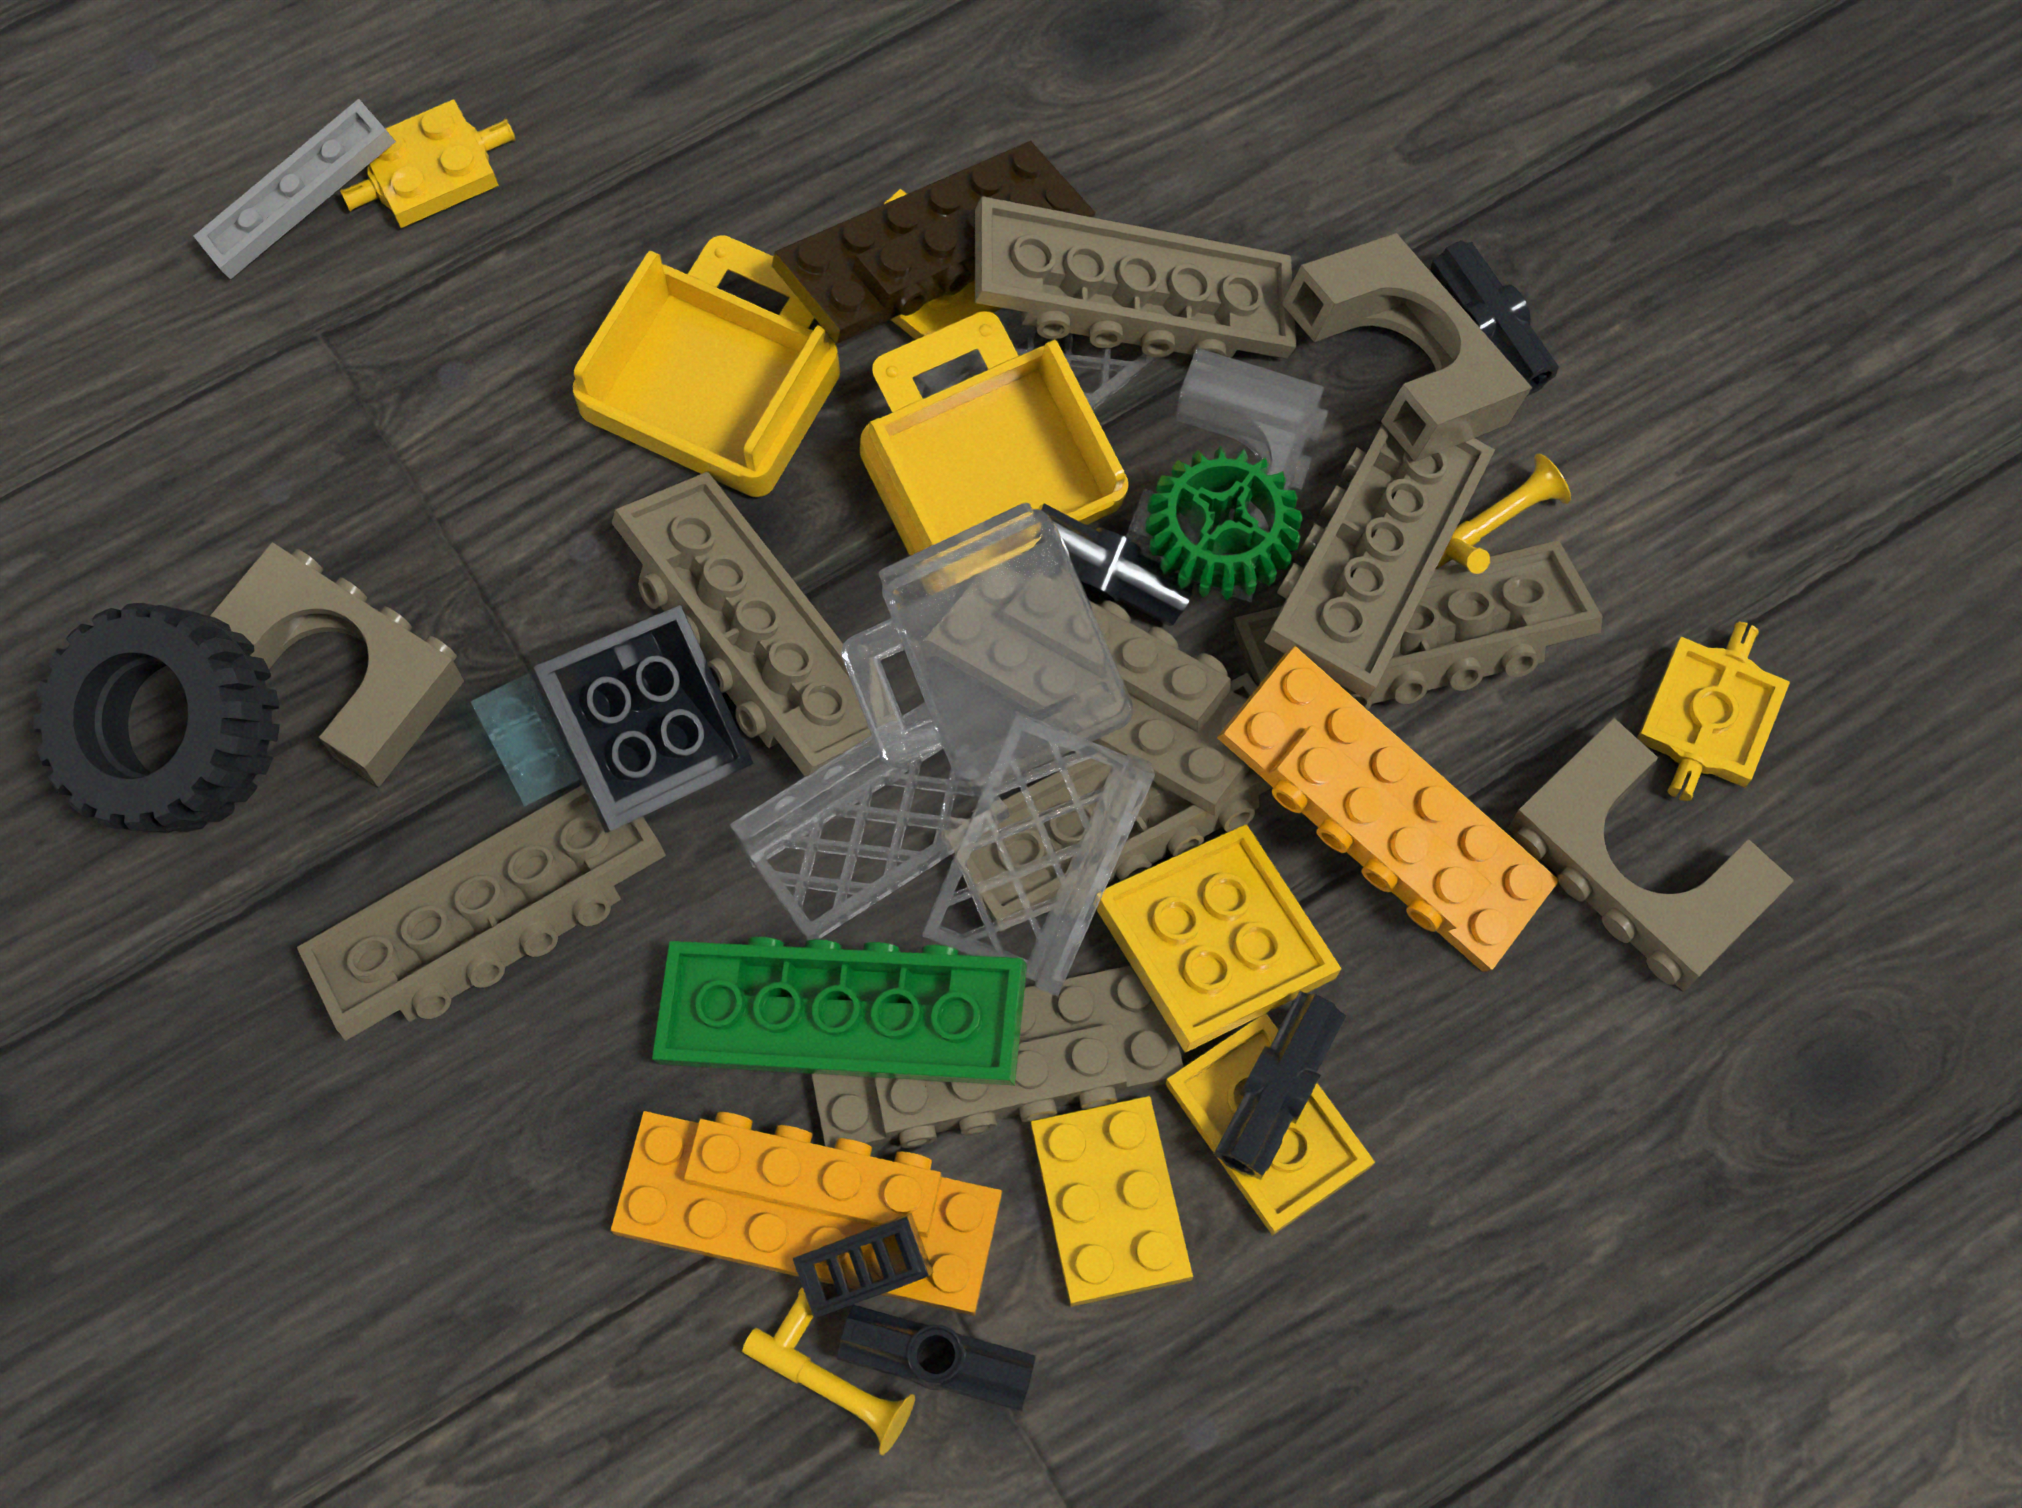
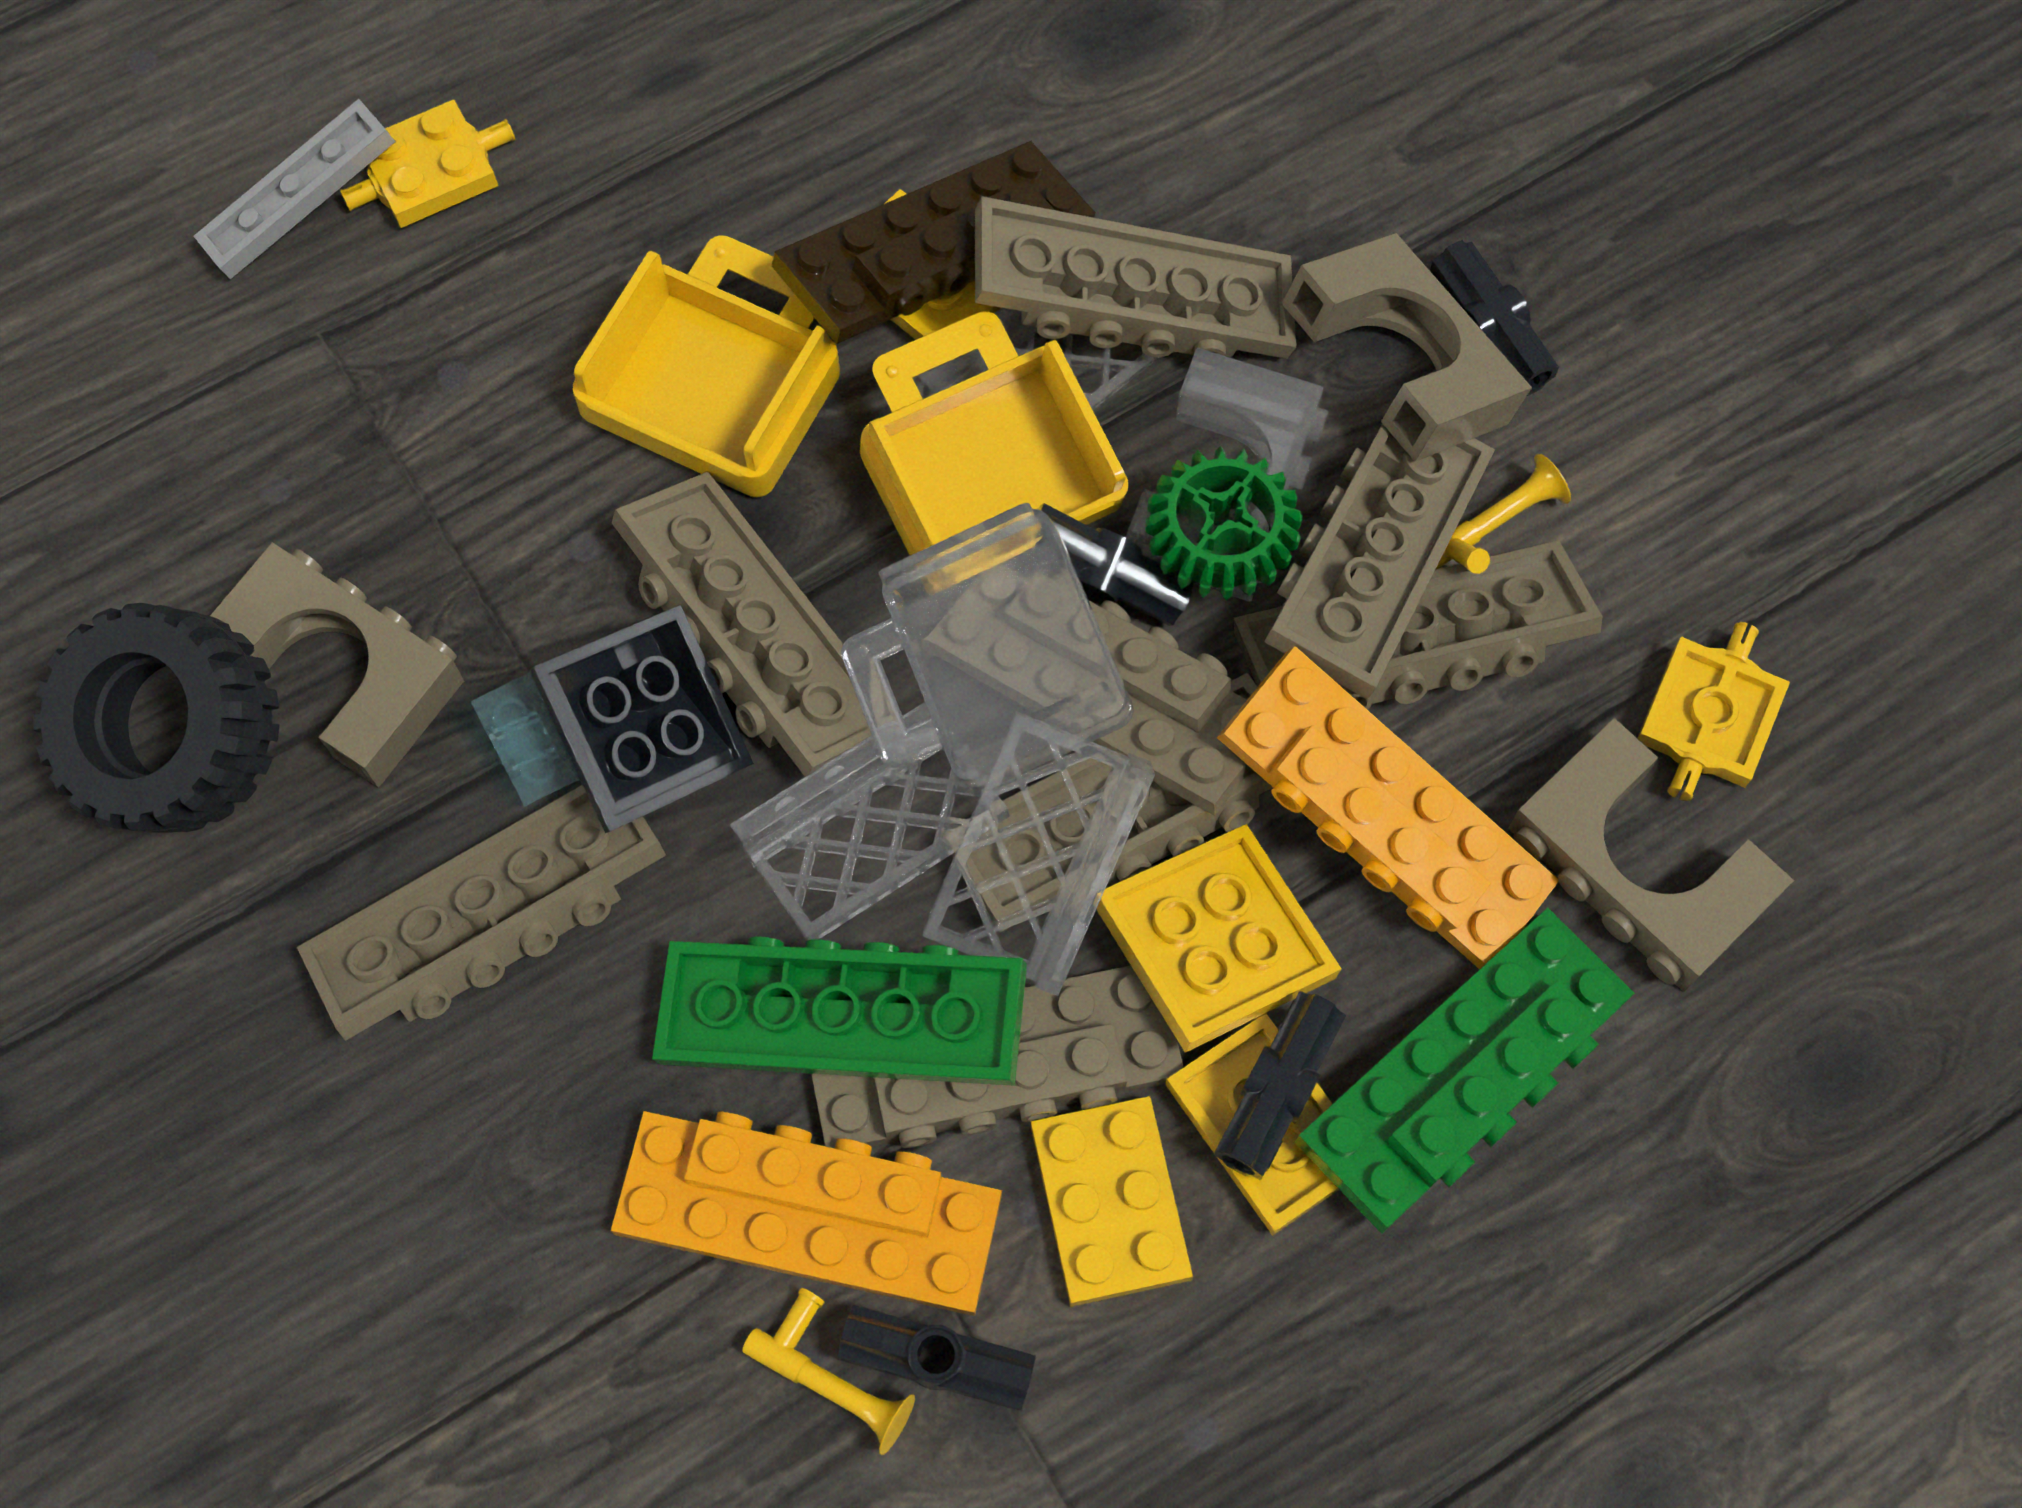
(911, 1250): black slope -> none
(1465, 1071): none -> green plate

